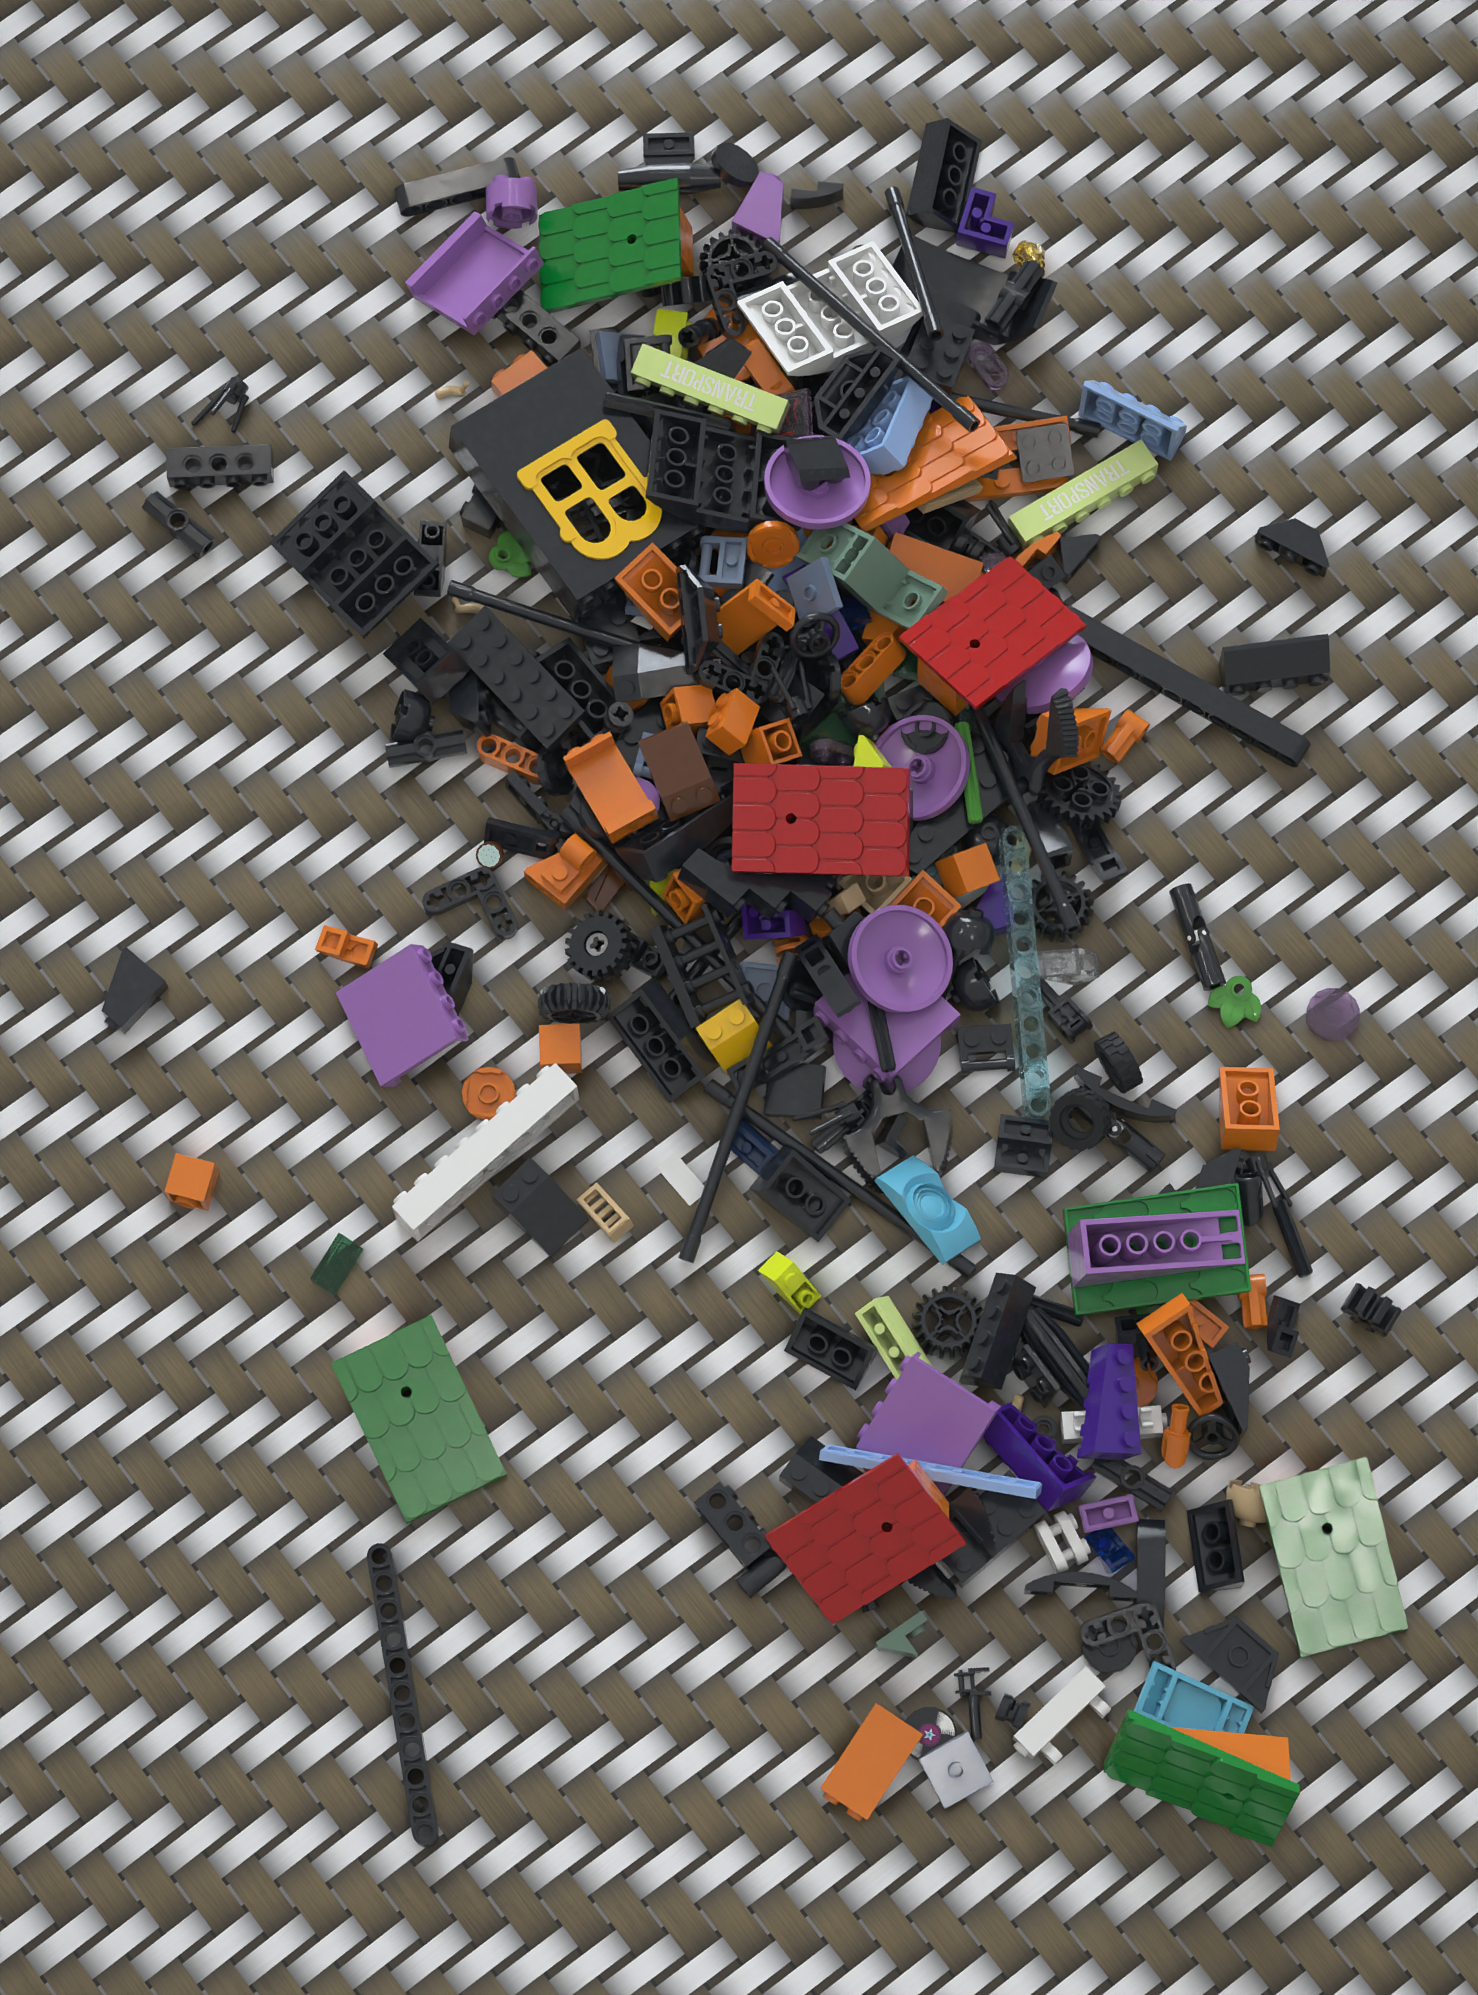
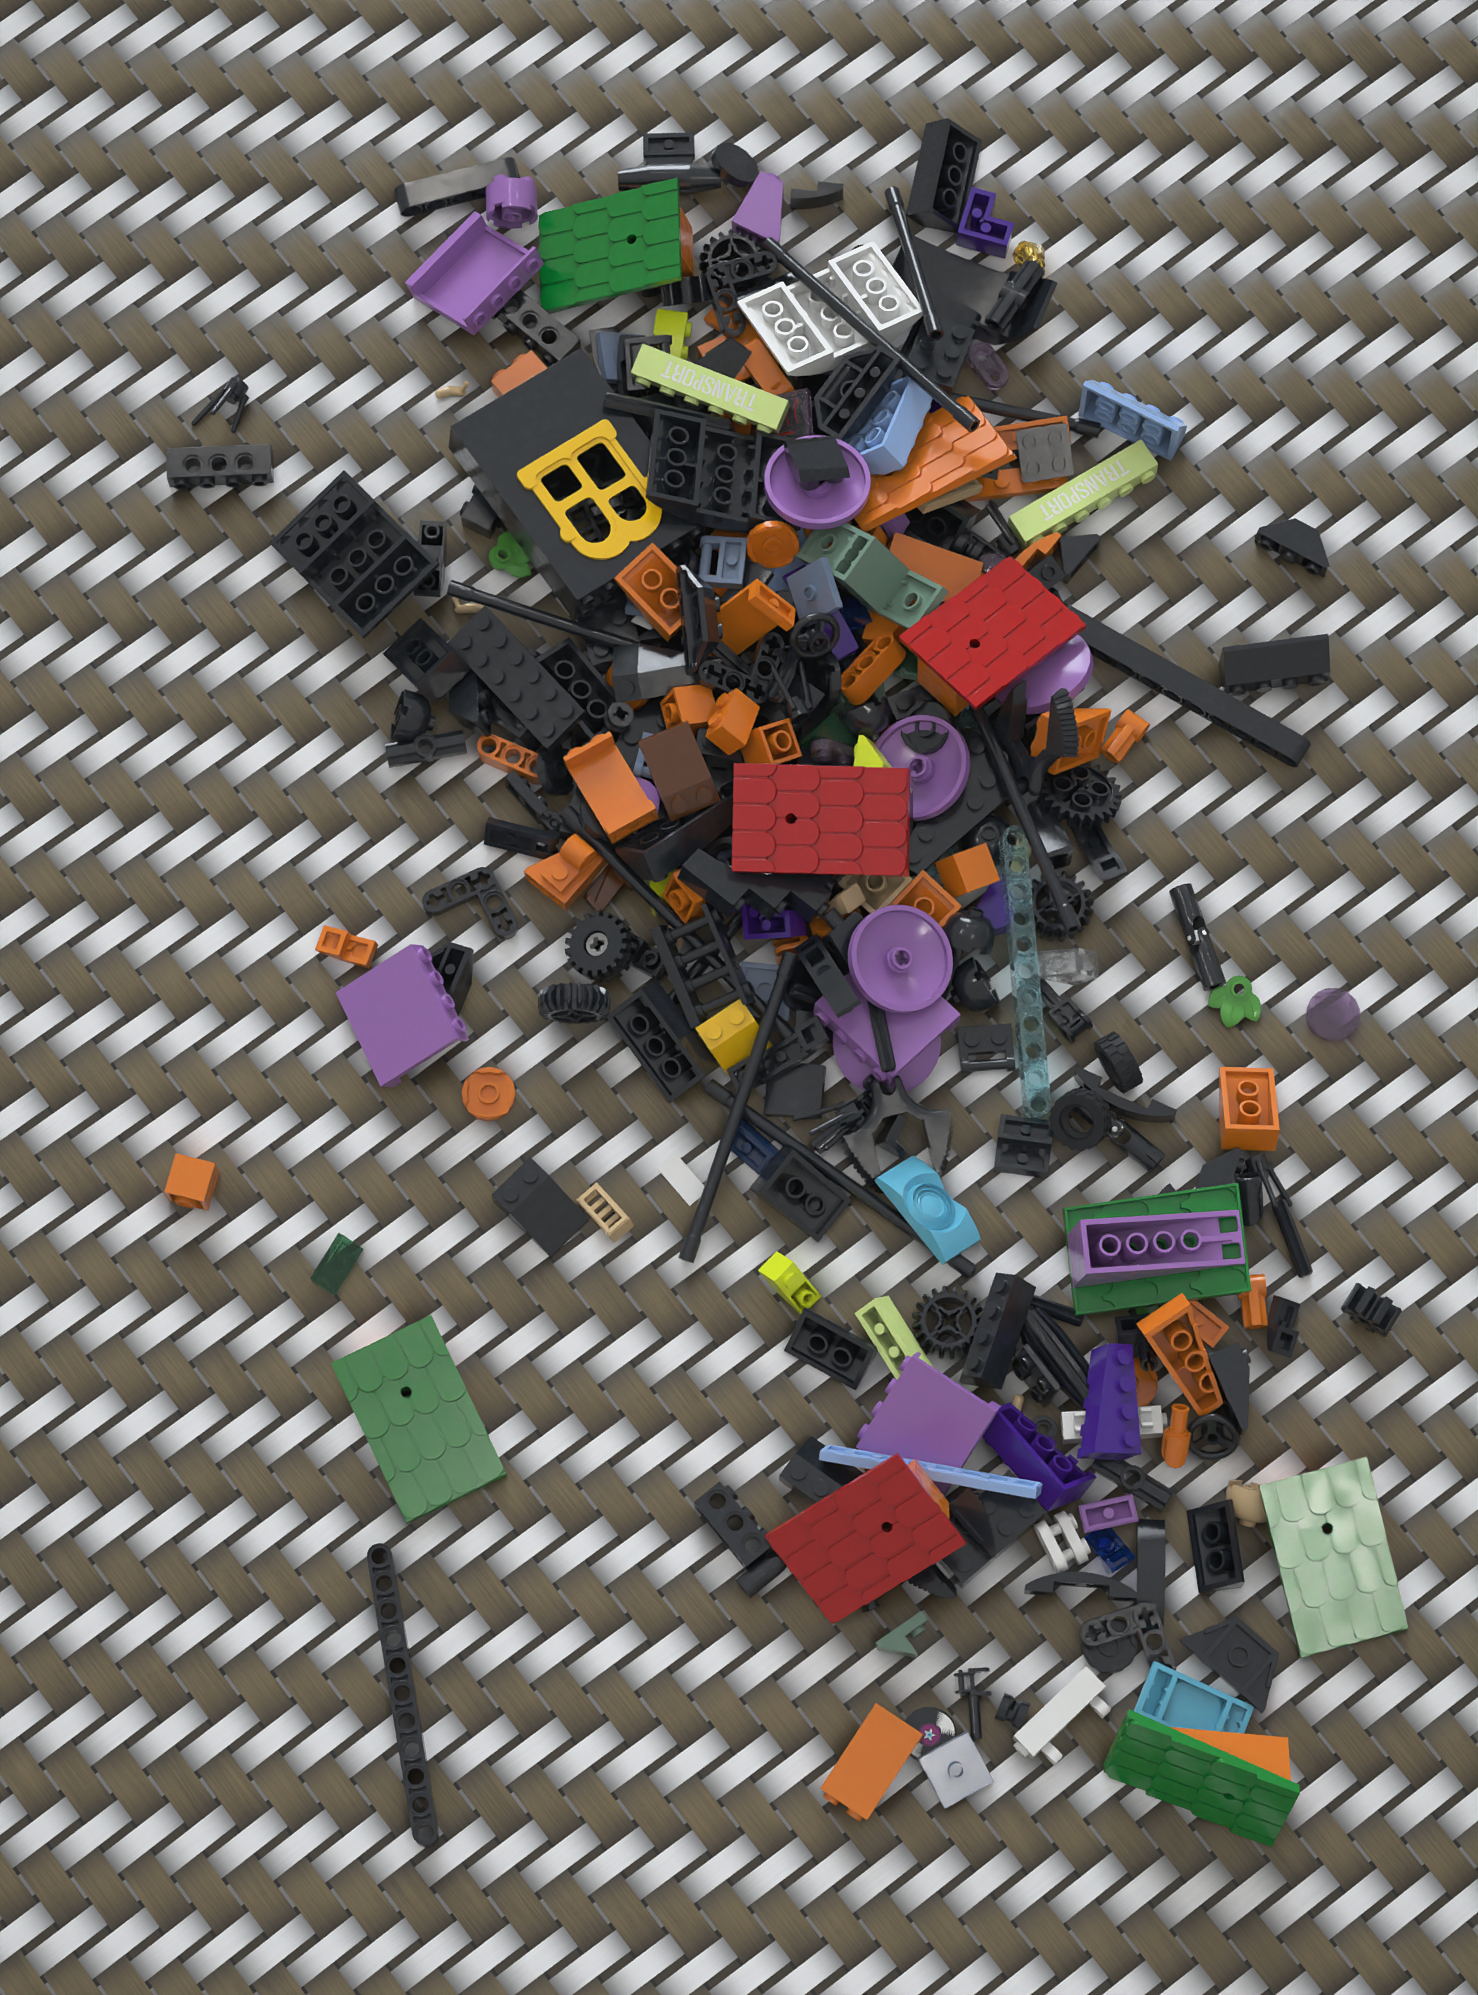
(131, 992): black slope -> none
(167, 514): black piece -> none
(485, 1151): white brick -> none
(489, 854): light aqua tile -> none
(561, 1045): orange head -> none
(699, 332): black axle -> none
(971, 790): bright green axle -> none

